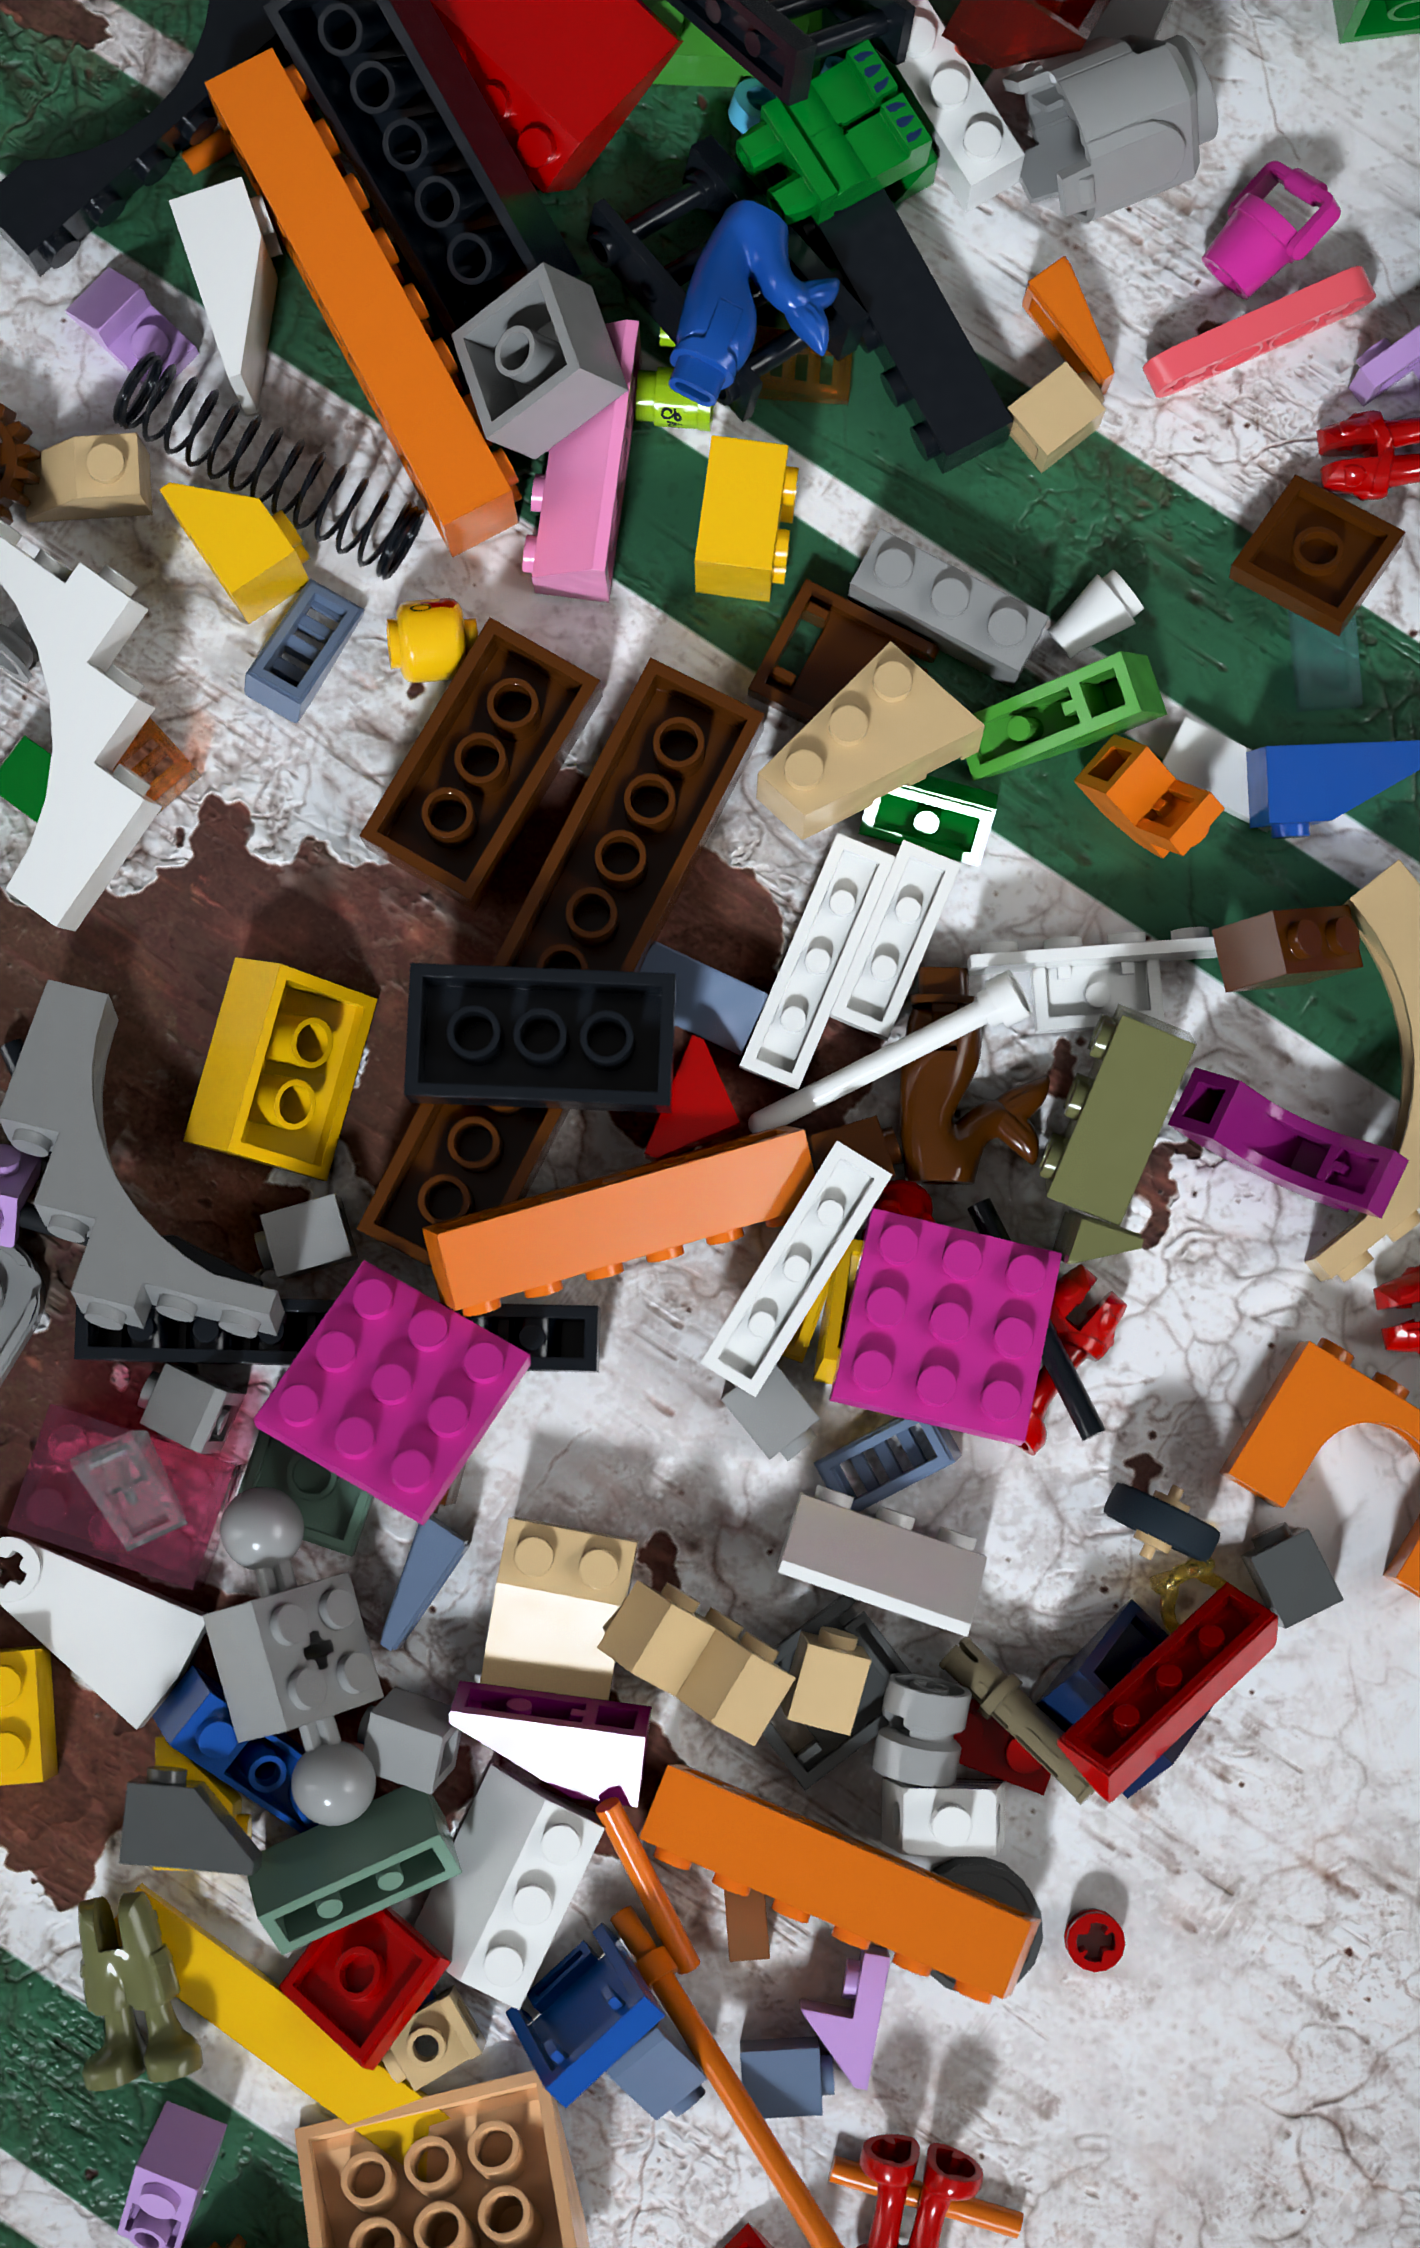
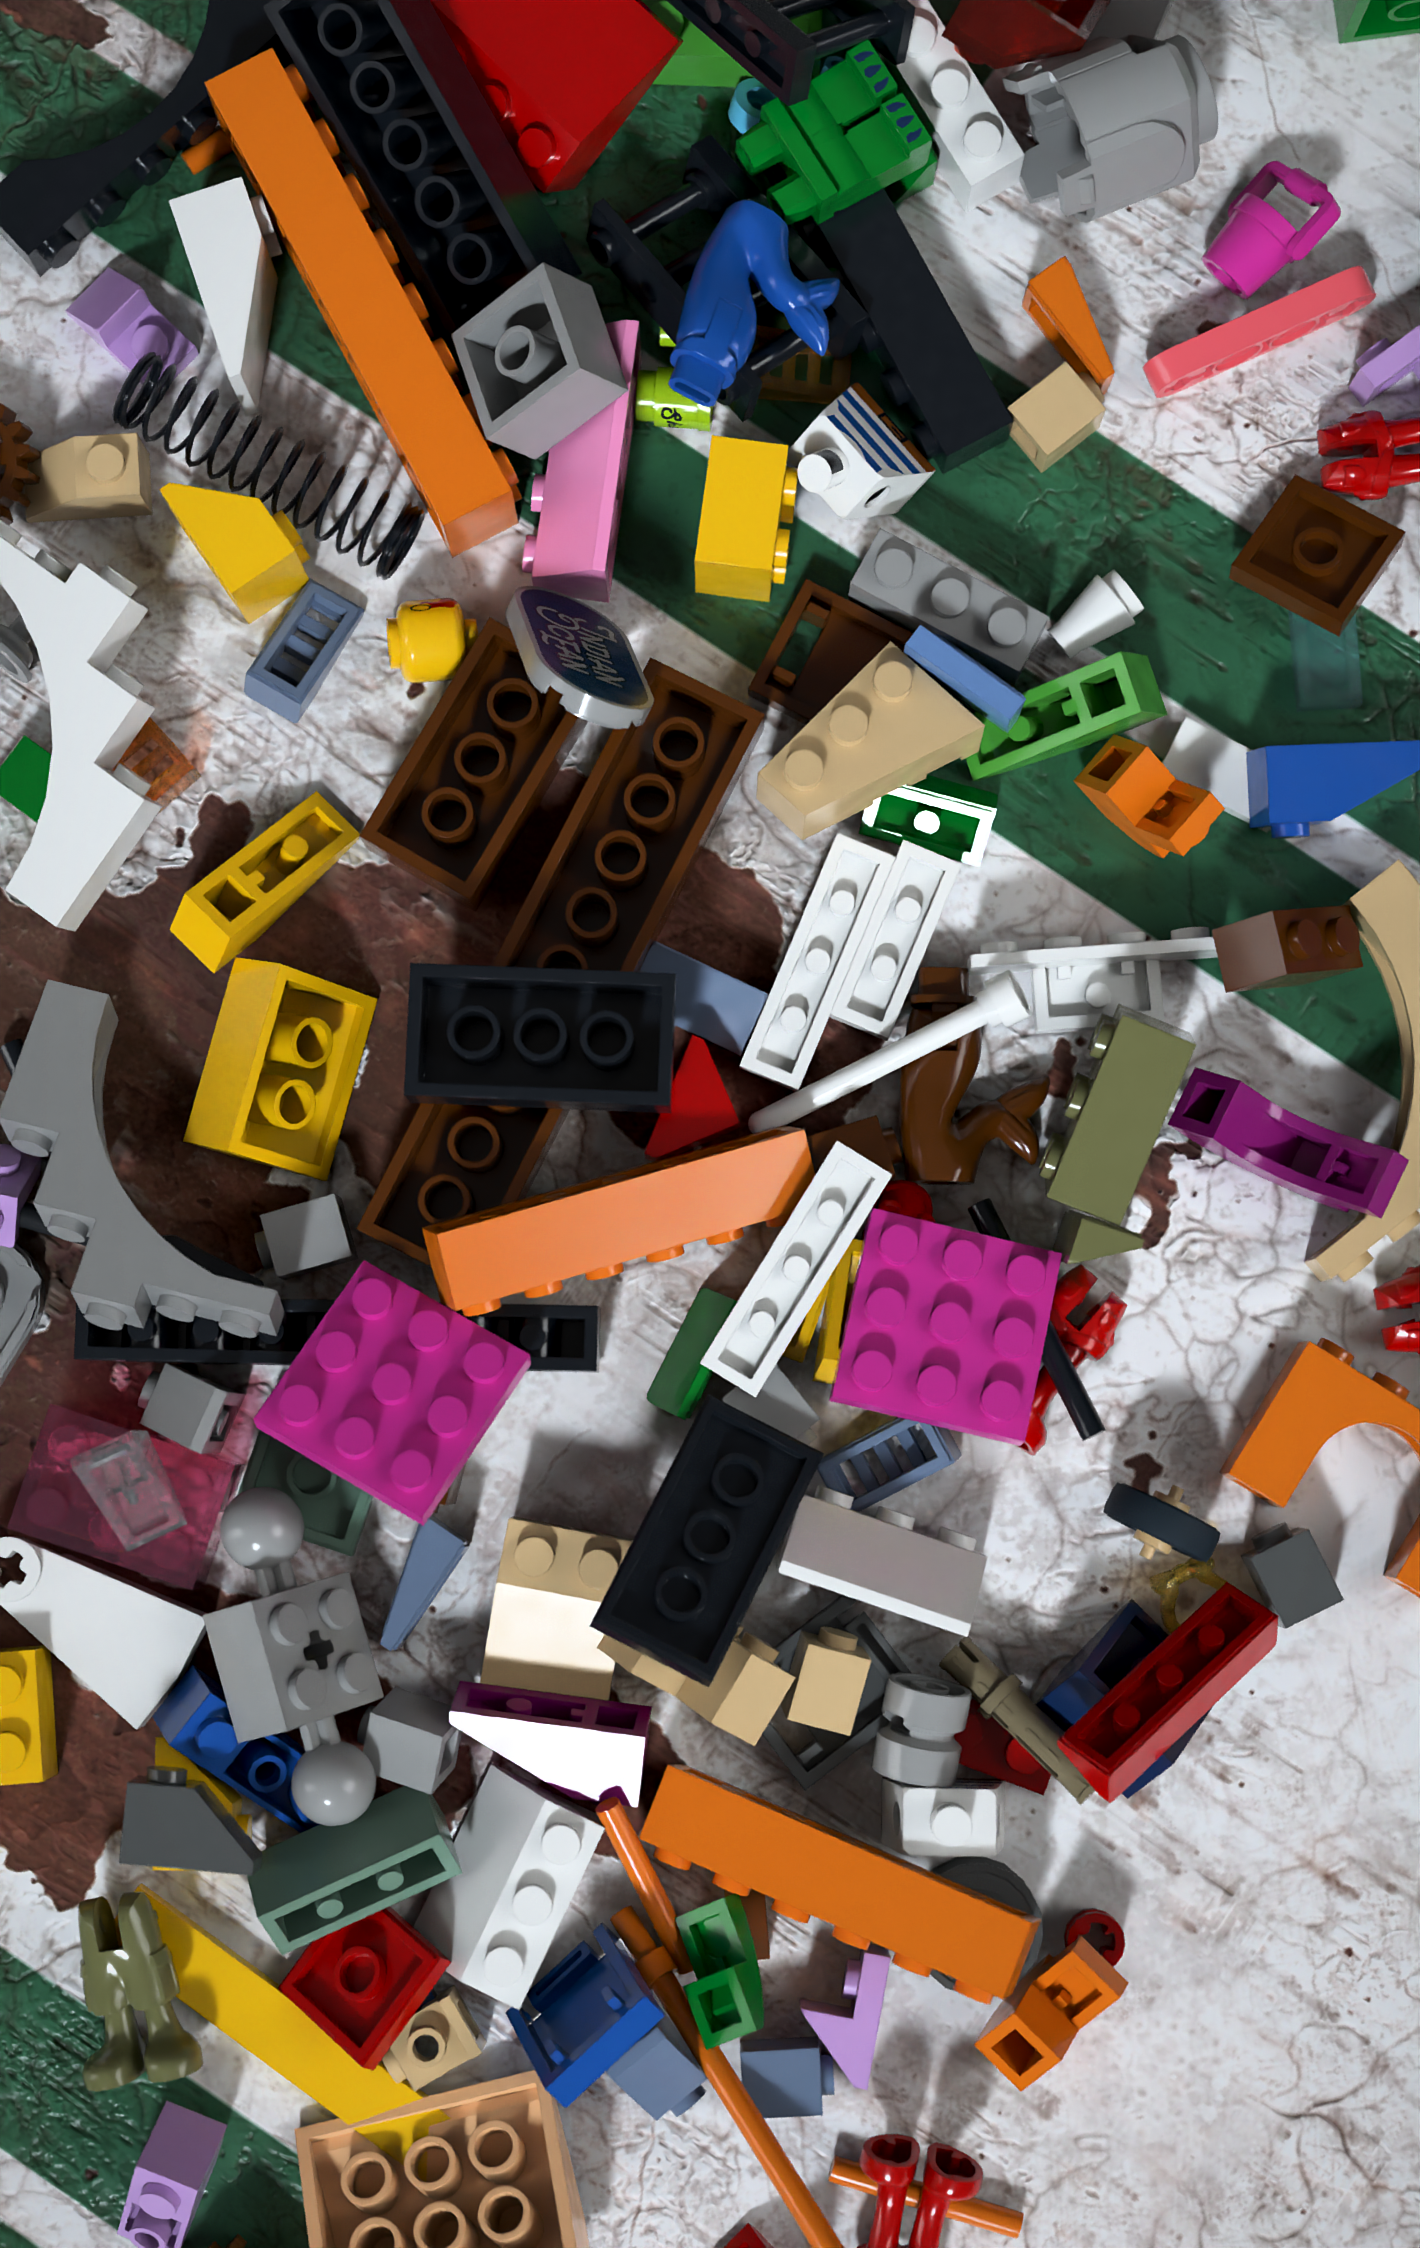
(261, 882): none -> yellow slope
(580, 657): none -> tile
(681, 1375): none -> green slope
(707, 1541): none -> black tile
(724, 1960): none -> green slope
(858, 458): none -> white torso
(965, 678): none -> medium blue slope
(1047, 2010): none -> orange brick

